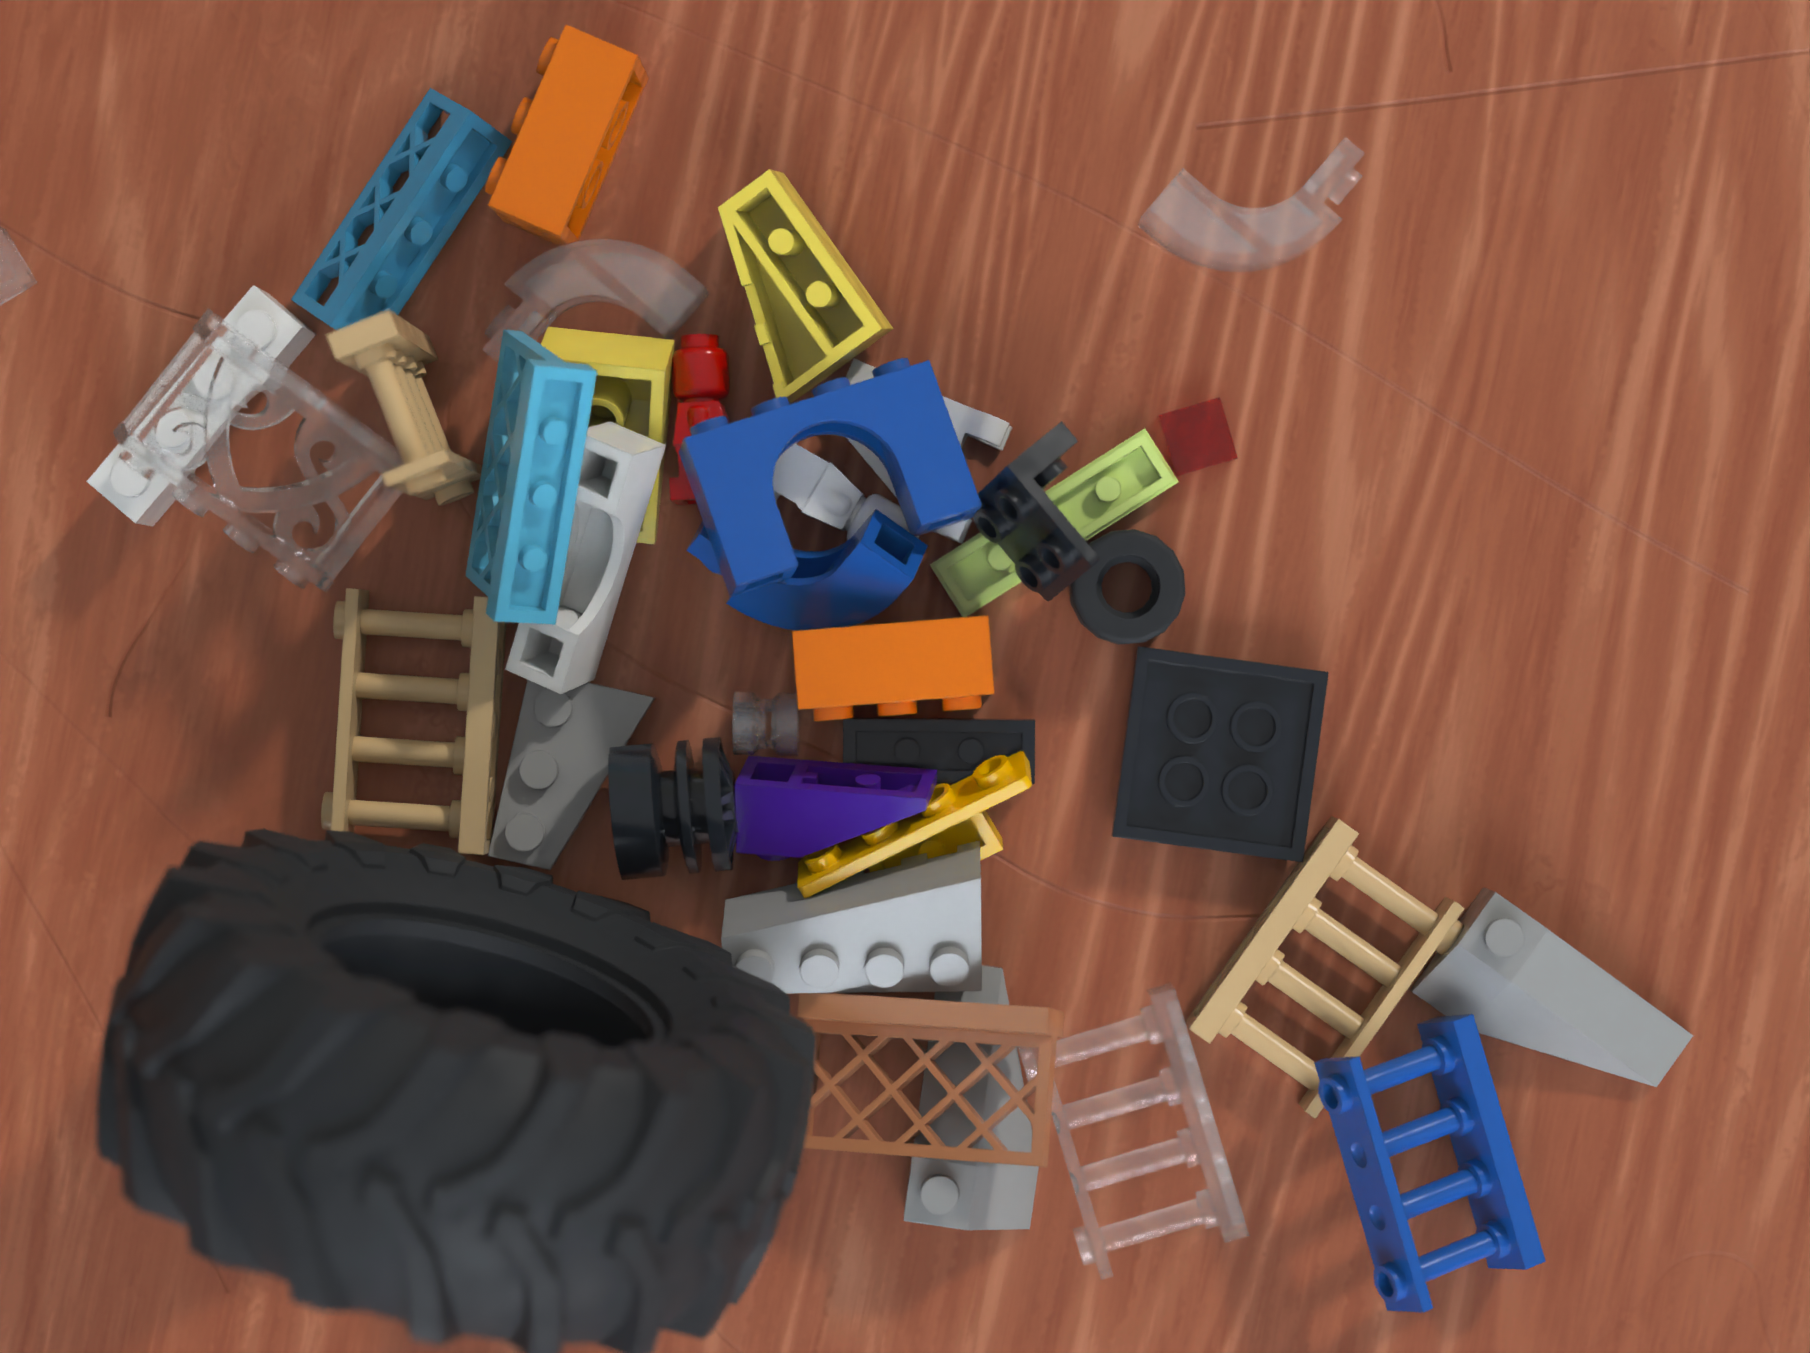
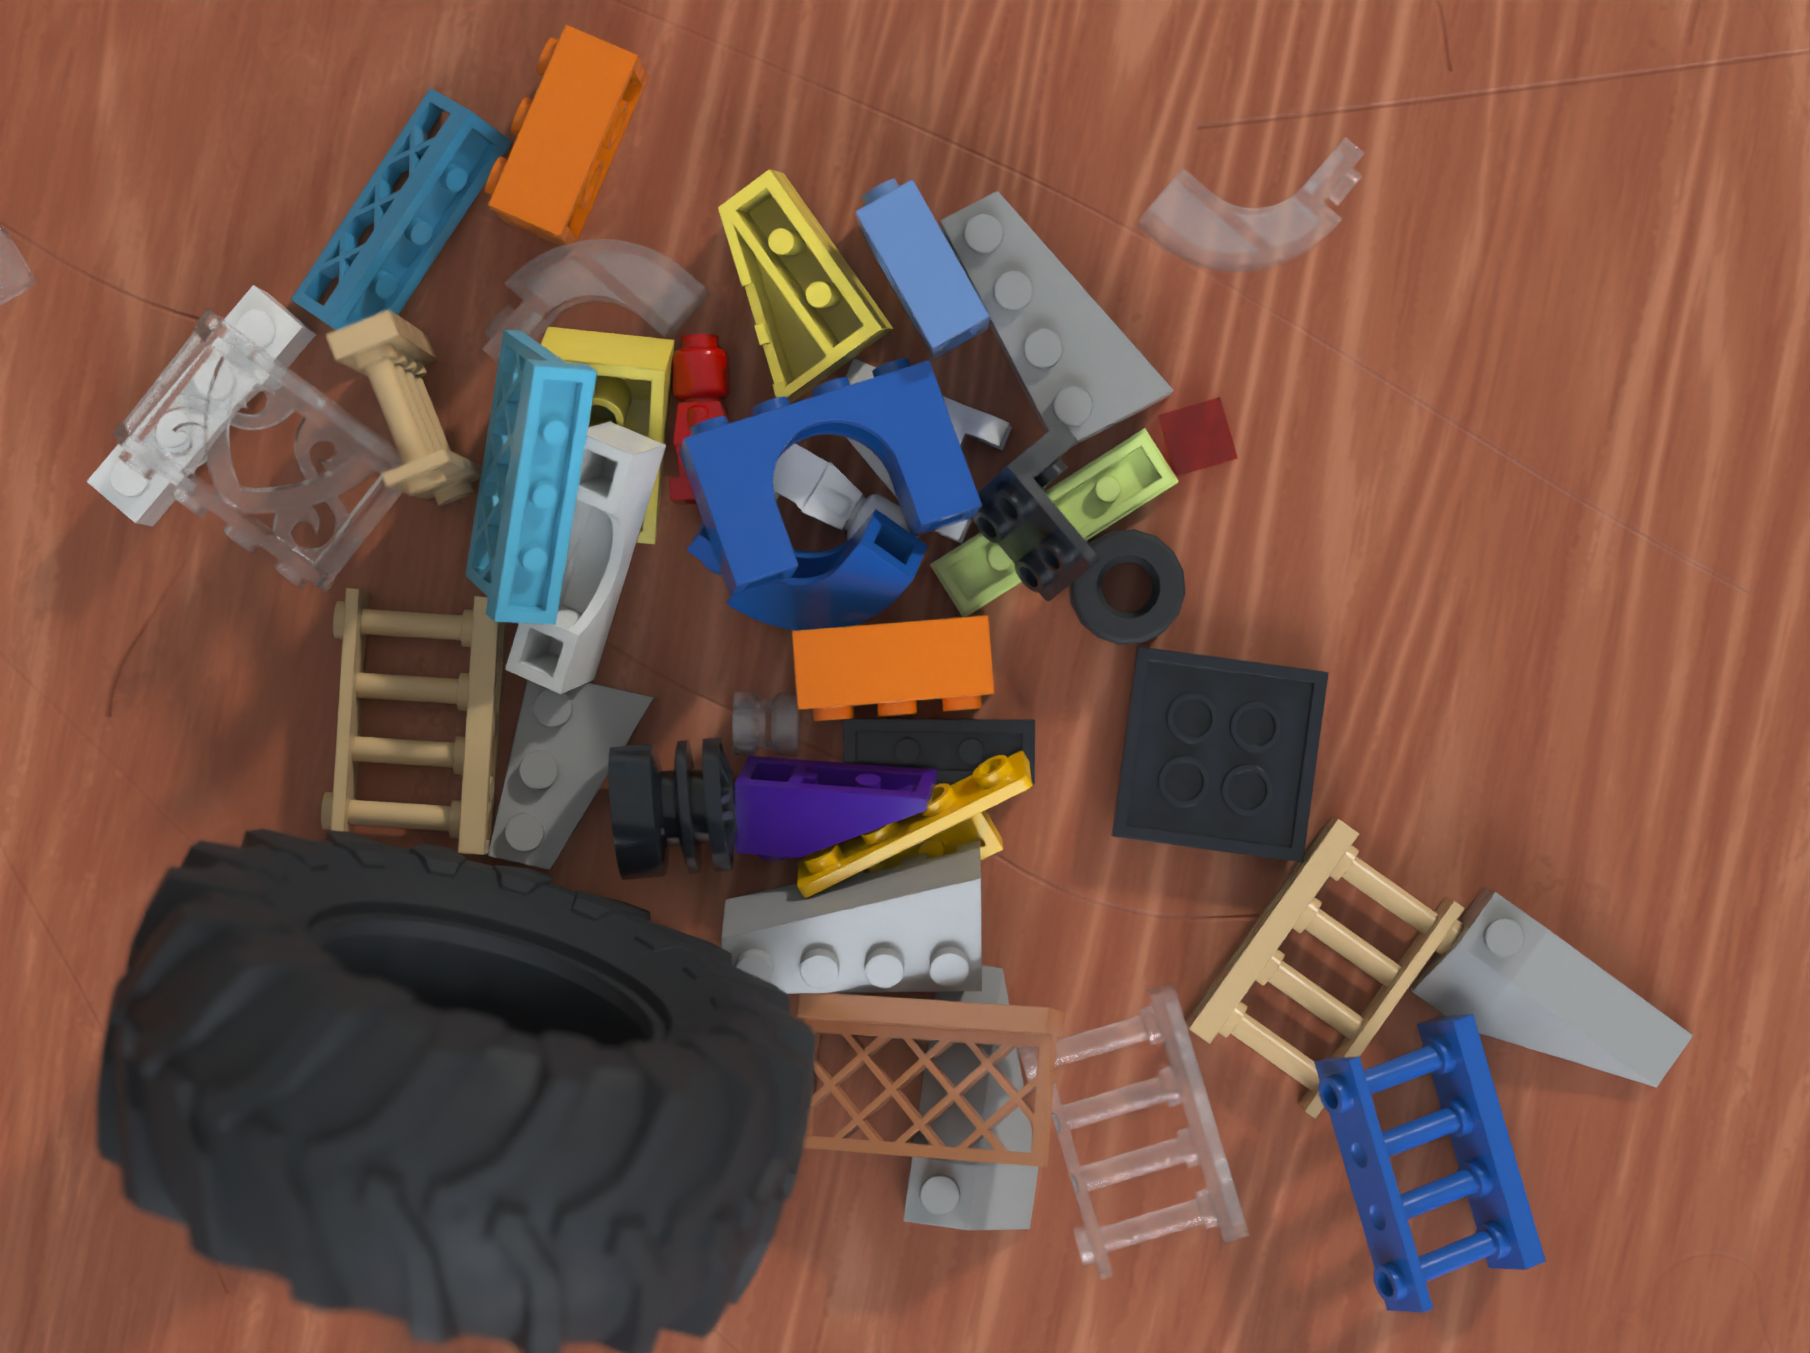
(921, 267): none -> medium blue window
(1048, 326): none -> light grey wedge

